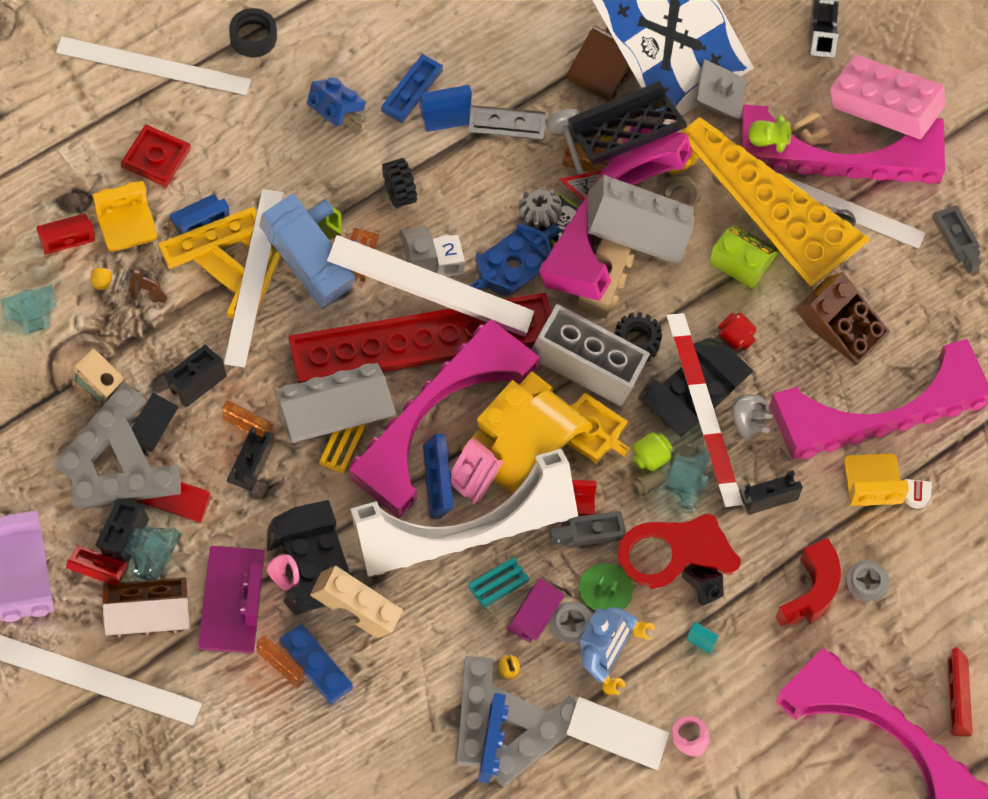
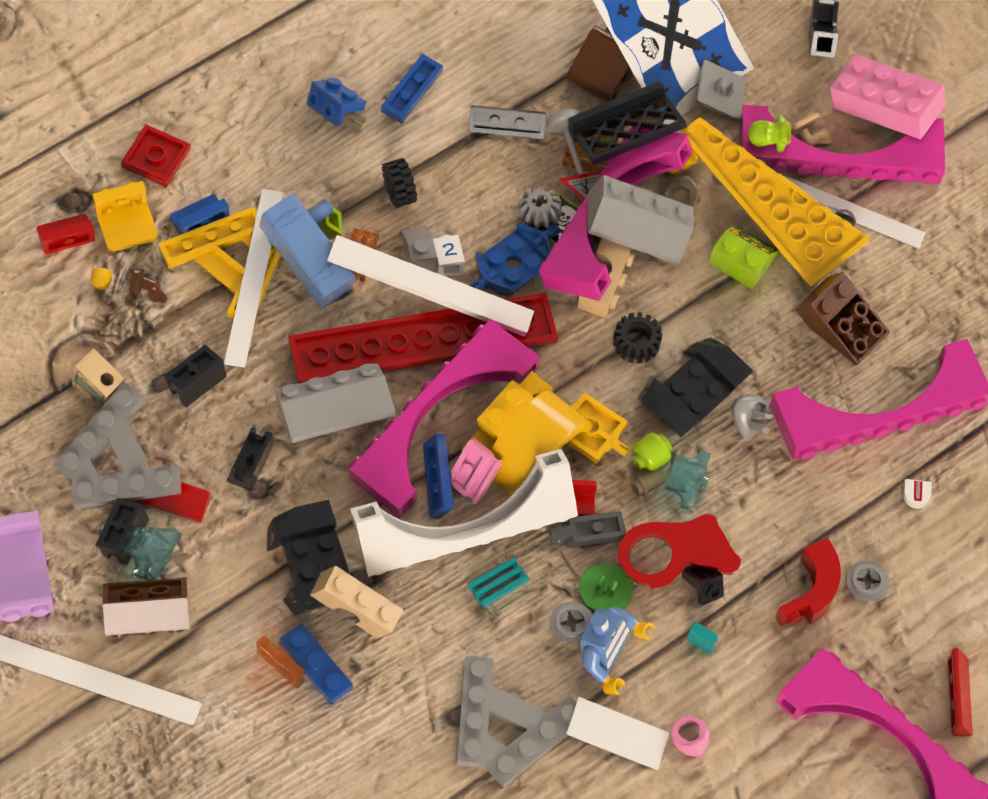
(30, 308): clear light blue brick -> none
(97, 565): red tile -> none
(153, 65): white sticker -> none
(153, 422): black hinge -> none
(231, 599): magenta bracket -> none
(245, 419): clear orange tile -> none
(254, 48): black tyre -> none
(277, 571): bright pink piece -> none
(334, 437): yellow tile -> none
(446, 108): blue panel -> none
(493, 738): blue plate -> none
(503, 667): yellow hinge -> none
(535, 611): magenta hinge -> none
(589, 355): light grey slope -> none
(704, 410): sticker -> none
(737, 331): red head -> none
(770, 493): black hinge -> none
(874, 480): yellow bracket -> none
(958, 237): dark grey hinge -> none

